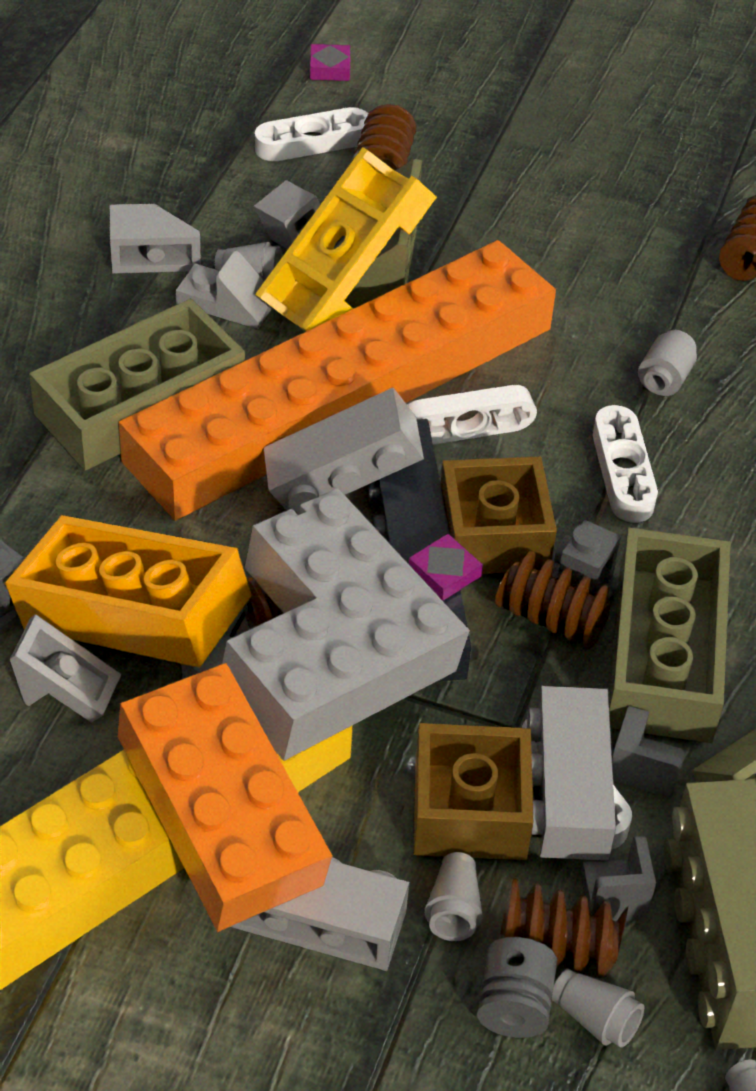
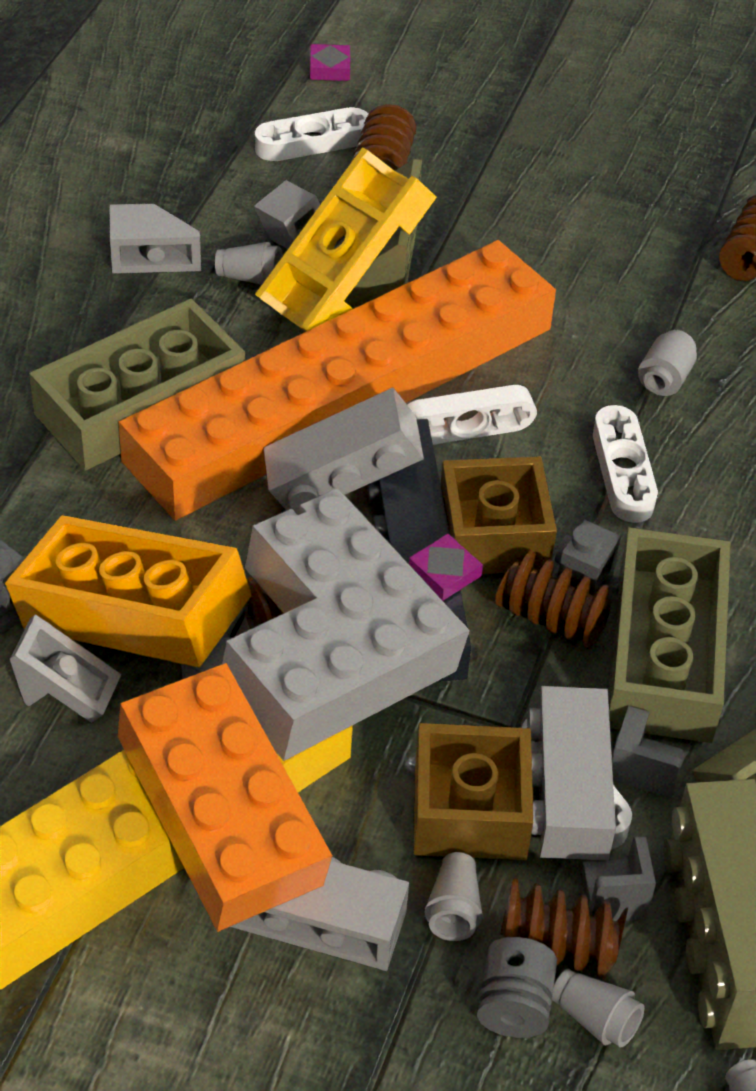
(226, 292): light grey slope -> none

